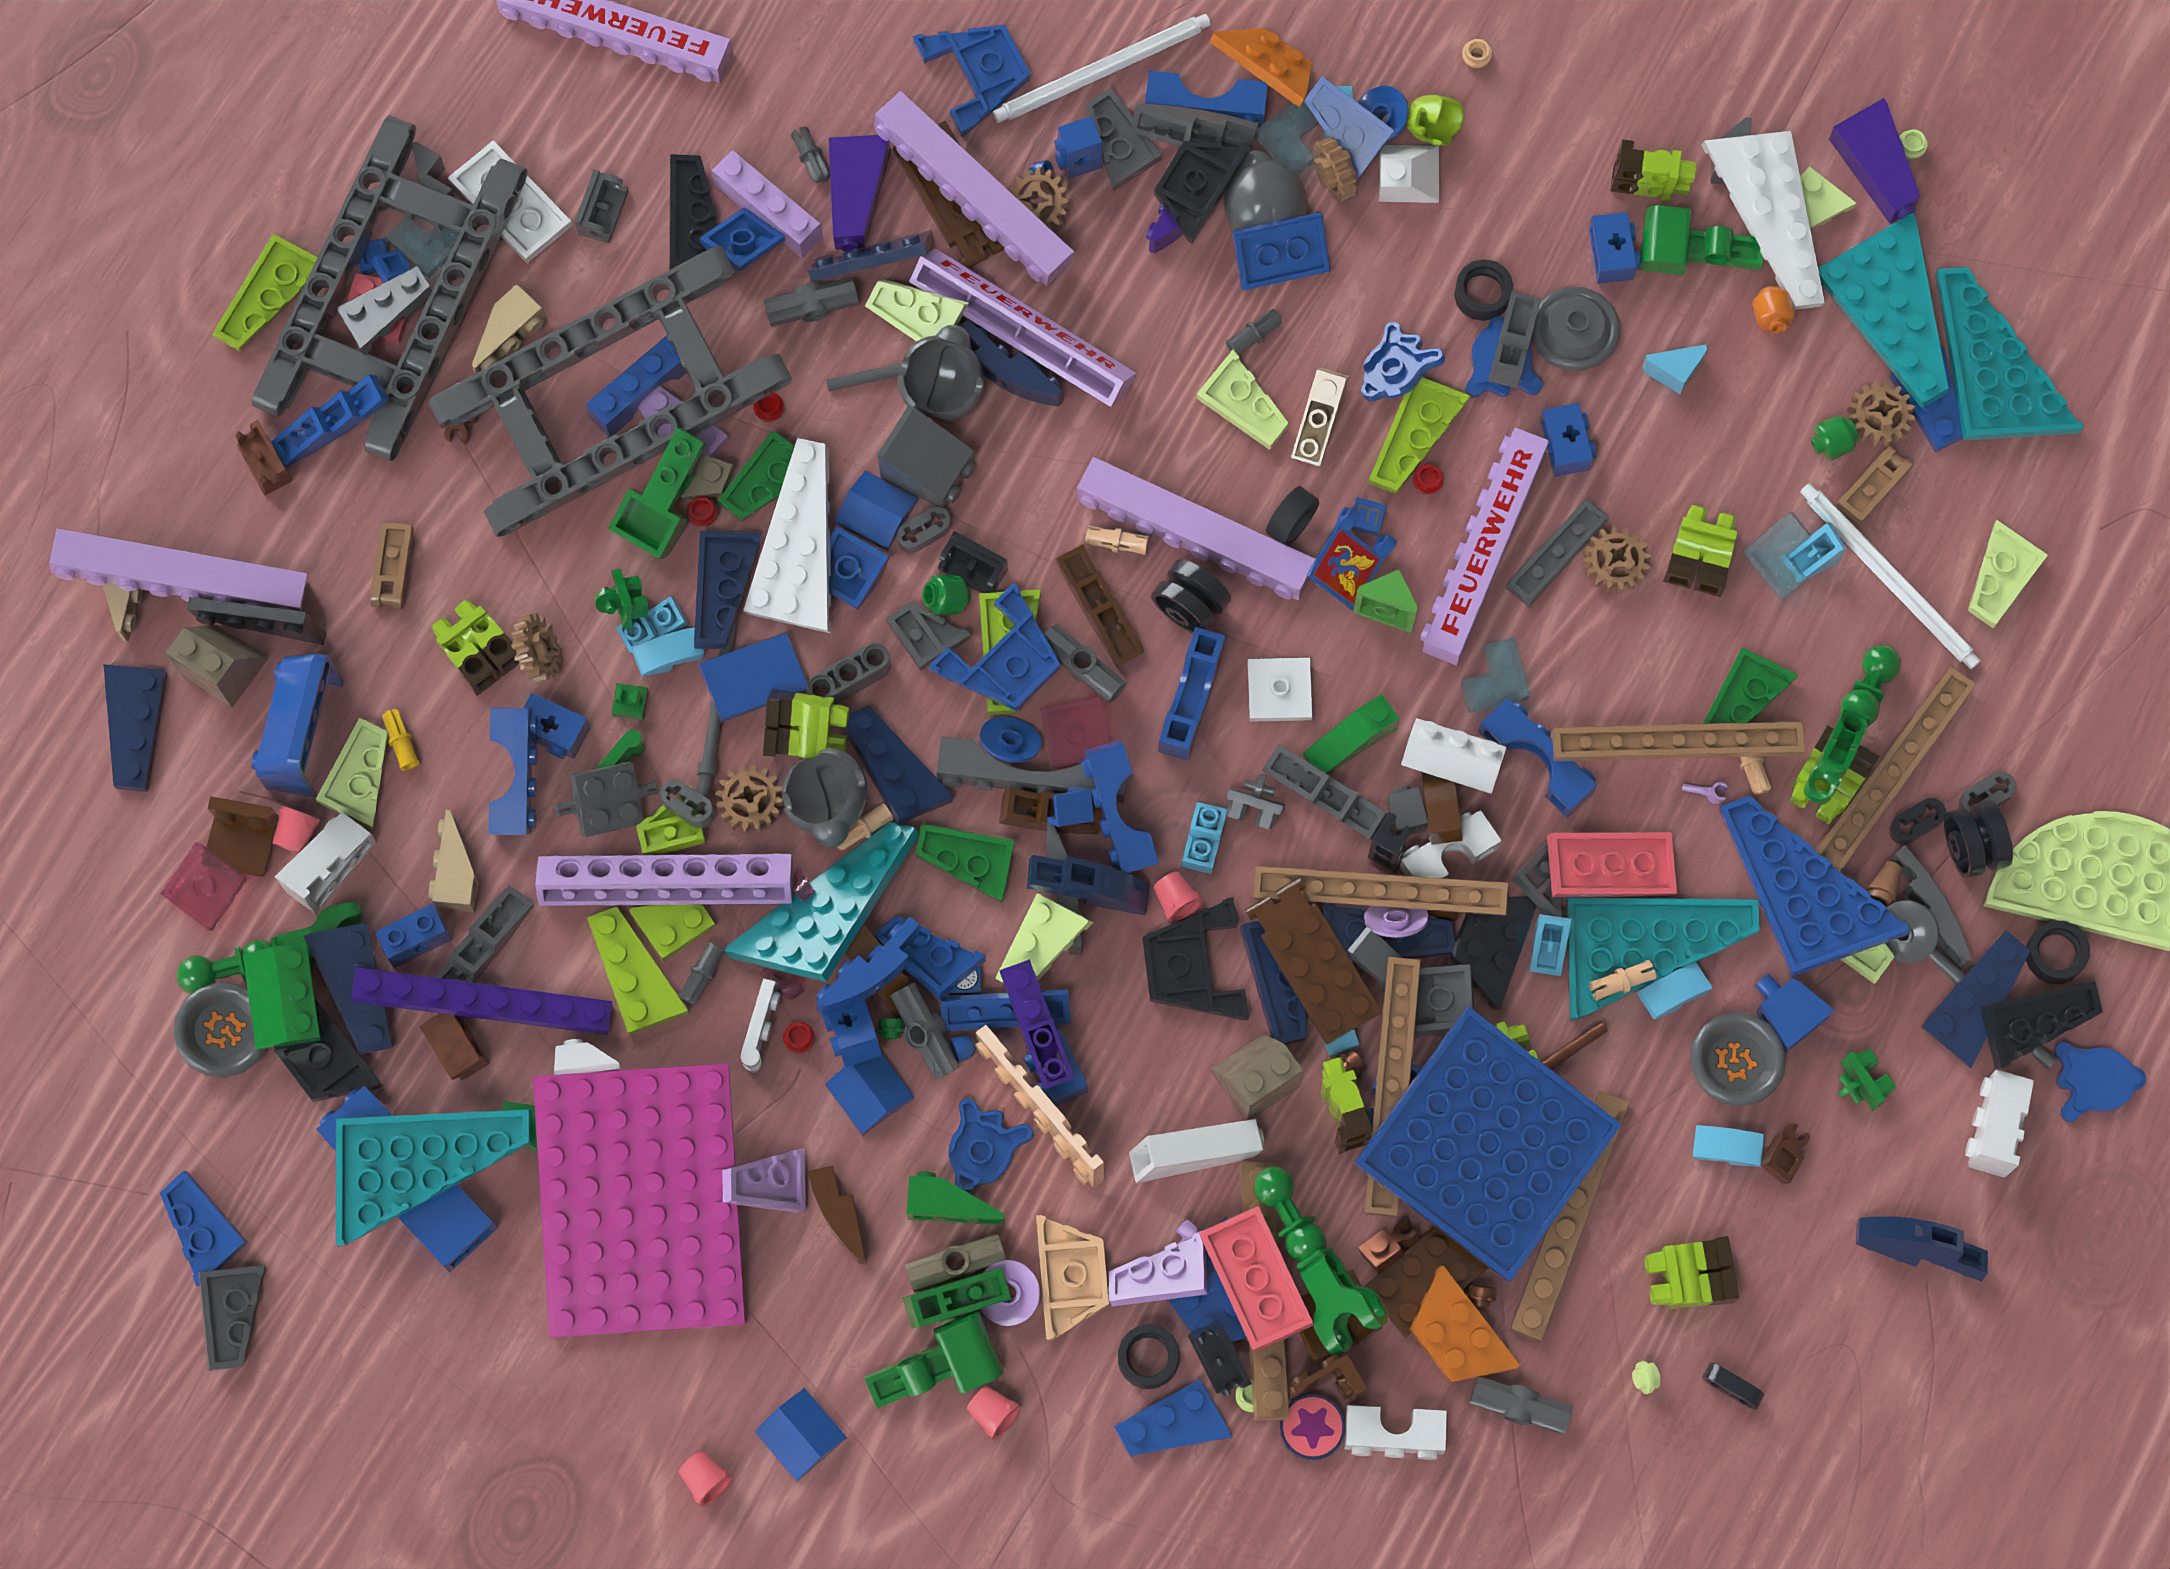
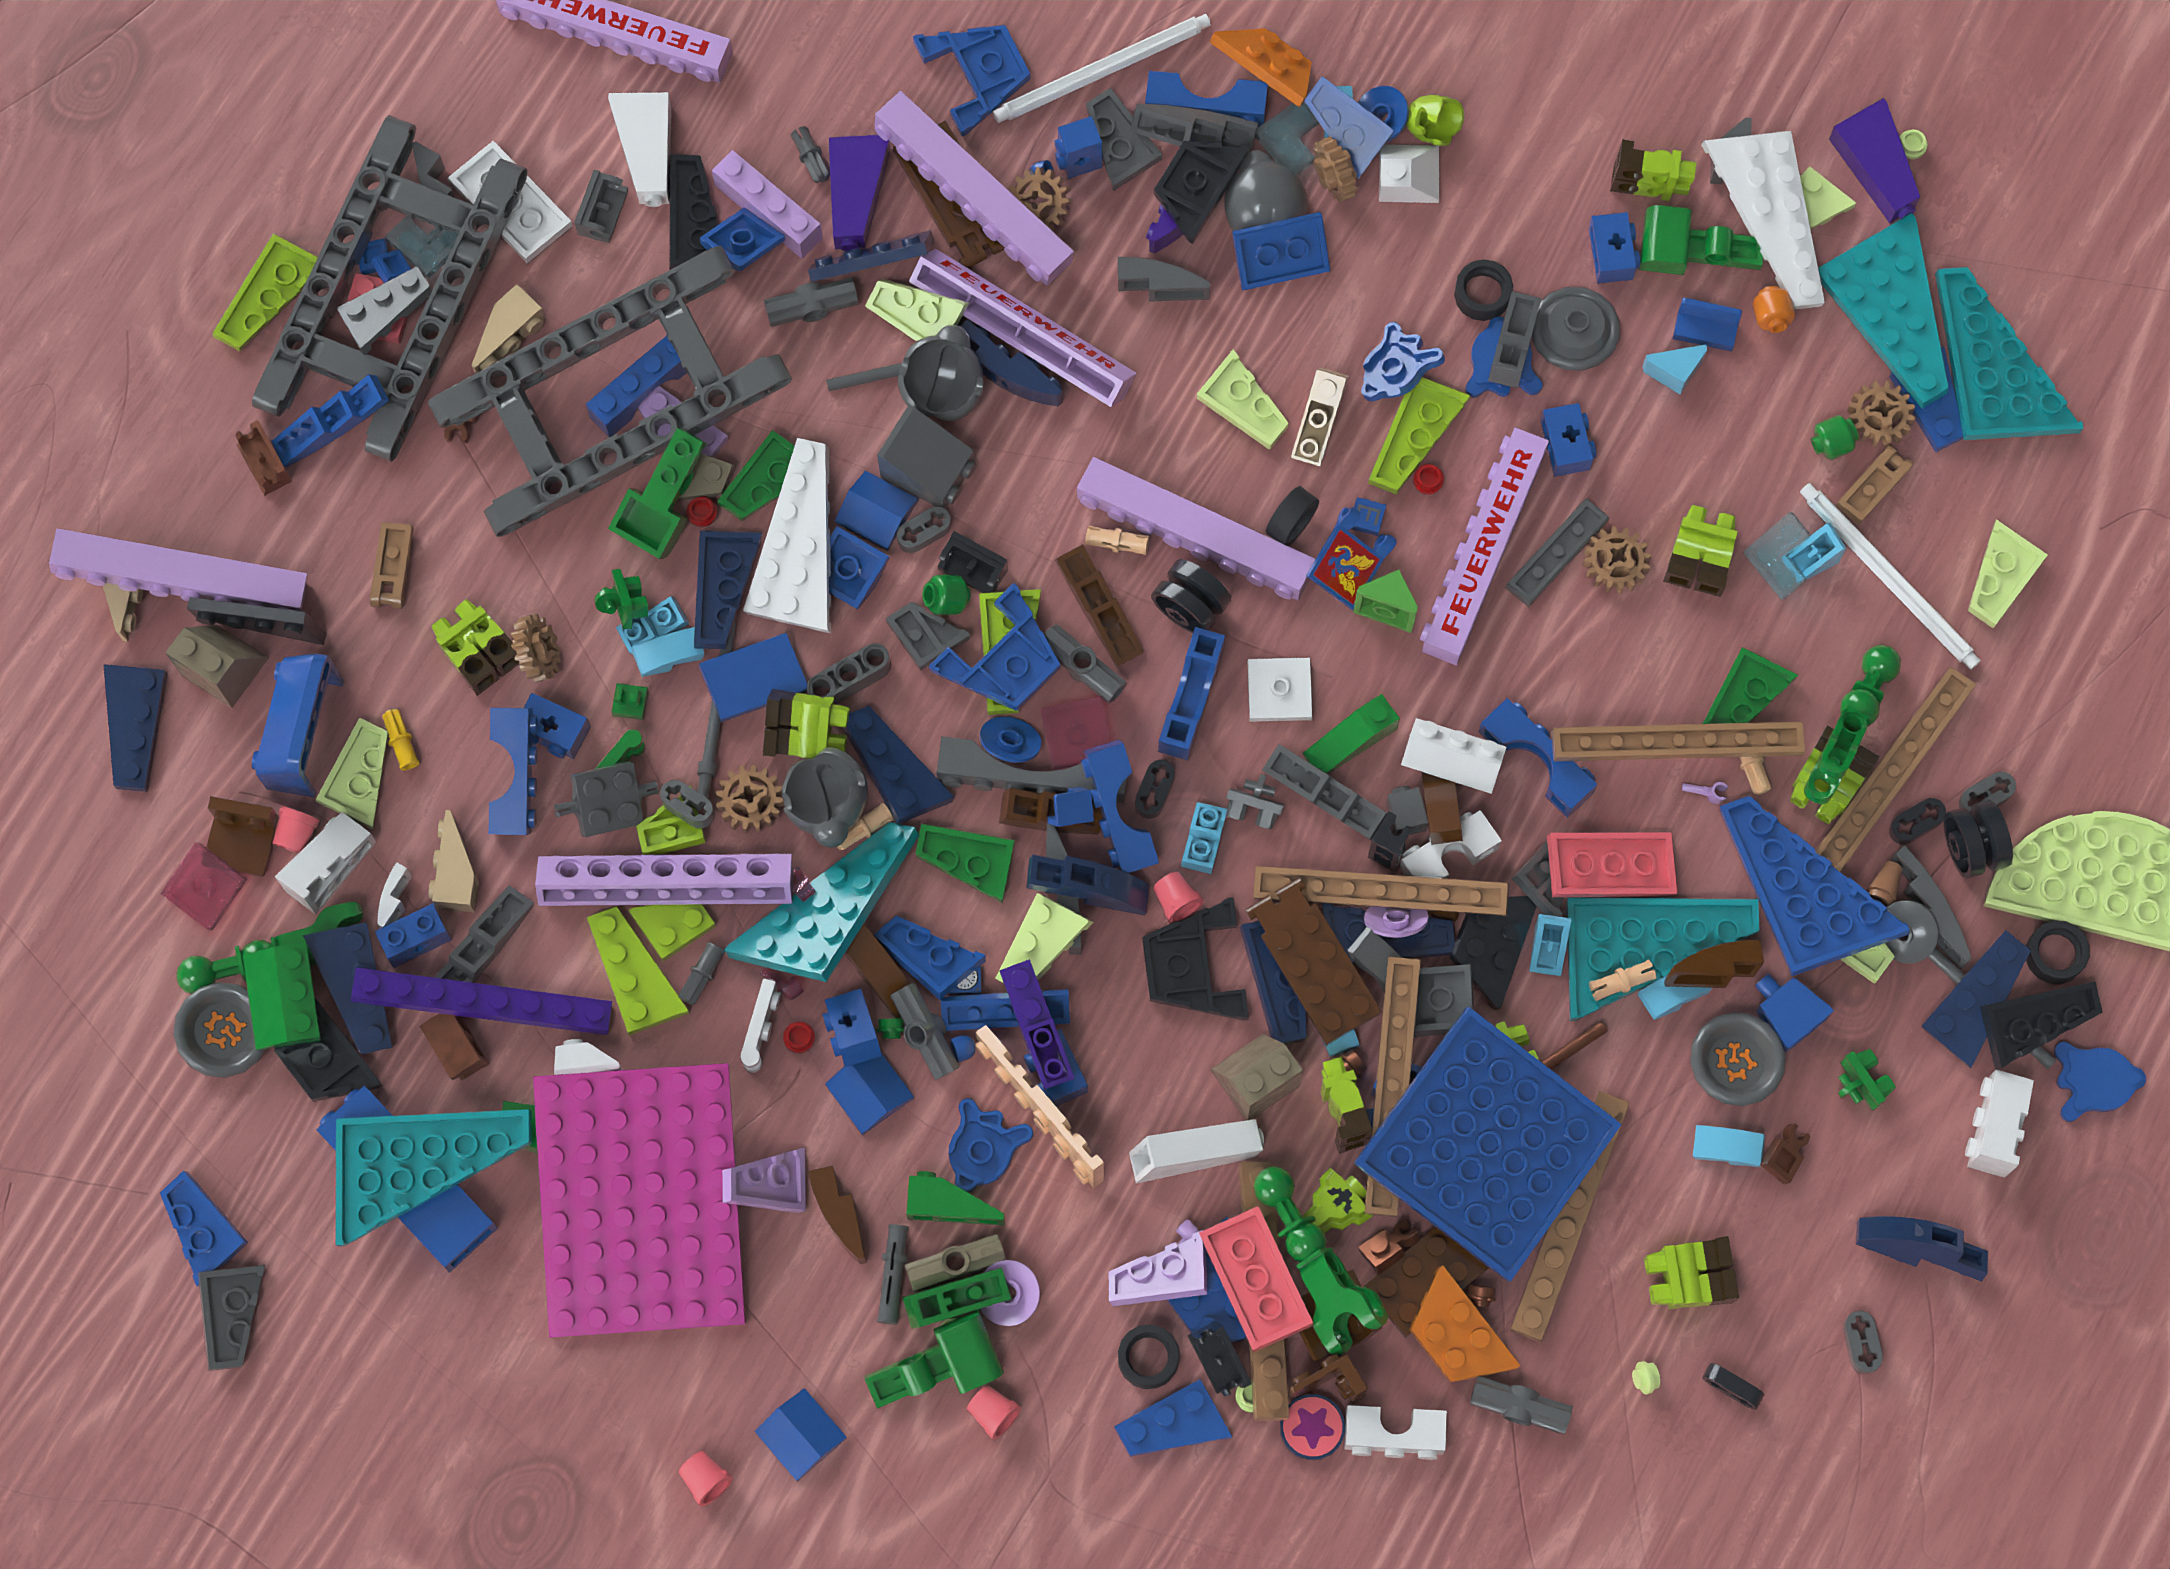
(390, 907): none -> white slope
(645, 135): none -> white slope
(769, 408): red plate -> none
(862, 979): blue slope -> none
(892, 1275): none -> dark grey pin
(1070, 1276): light nougat wing -> none
(1161, 280): none -> dark grey slope
(1161, 792): none -> black beam
(1254, 332): dark grey axle -> none
(1338, 1202): none -> lime rock
(1478, 46): light nougat plate -> none
(1503, 682): clear light blue plate -> none
(1707, 324): none -> blue panel
(1717, 965): none -> reddish brown slope
(1870, 1341): none -> dark grey beam

